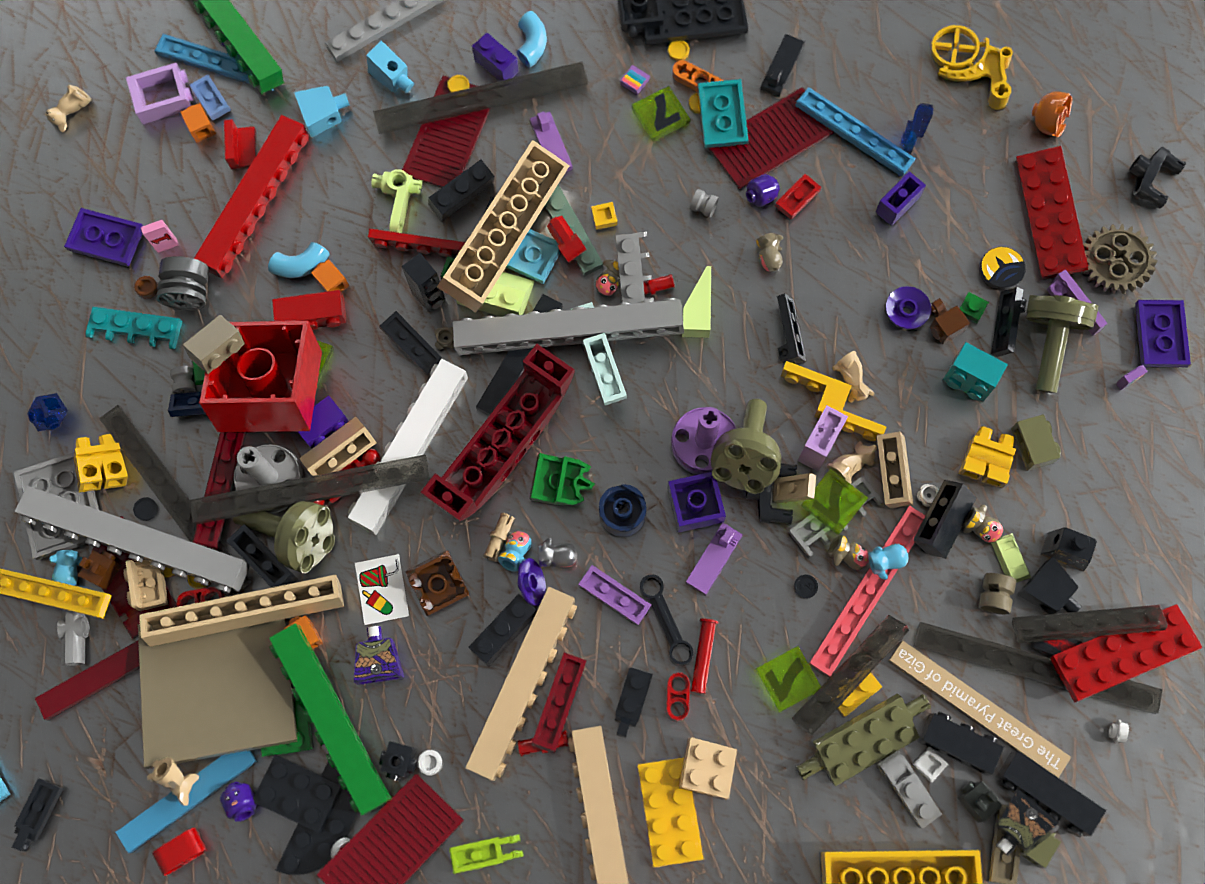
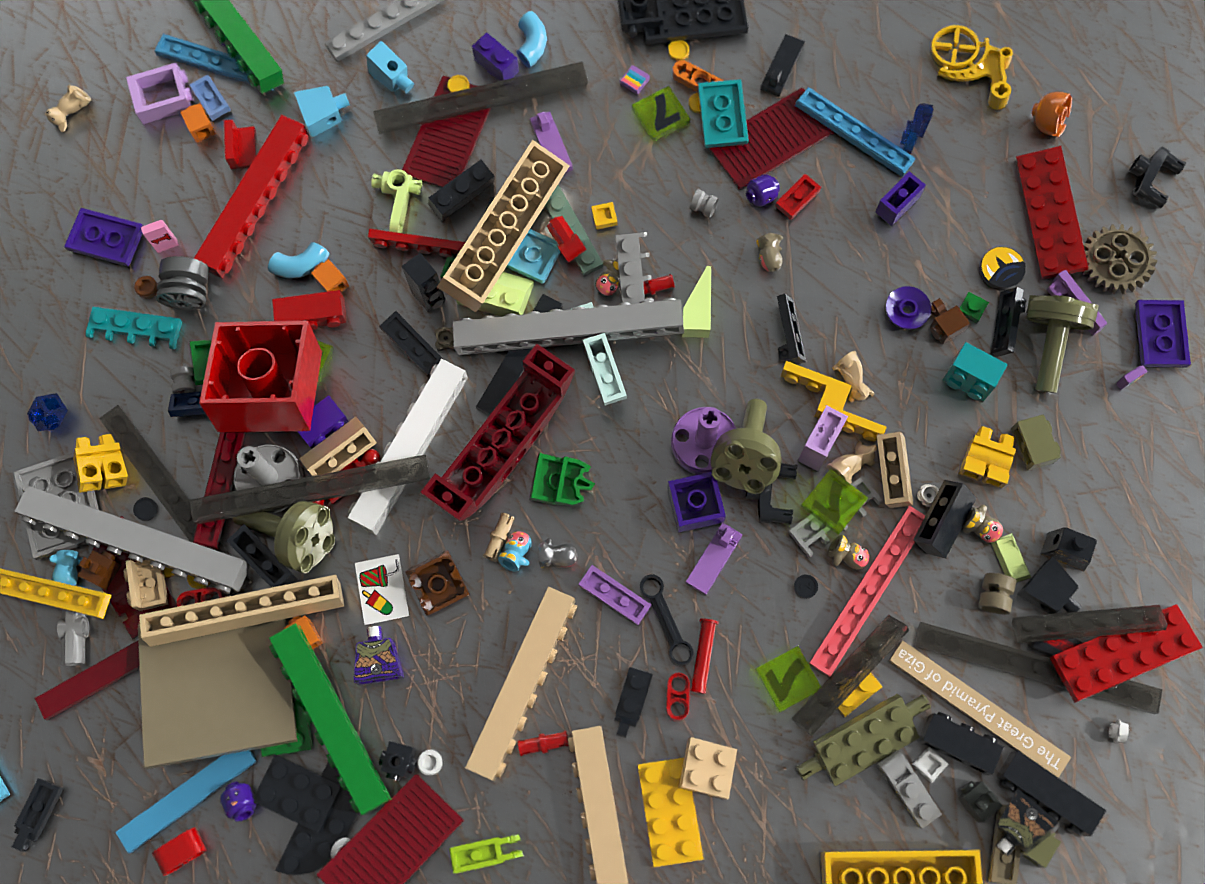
(169, 776): tan animal -> none
(214, 344): dark tan brick -> none
(503, 630): black brick -> none
(531, 581): dark purple dish -> none
(558, 703): dark red plate -> none
(617, 498): dark blue brick -> none
(794, 488): tan plate -> none
(890, 557): medium azure animal -> none

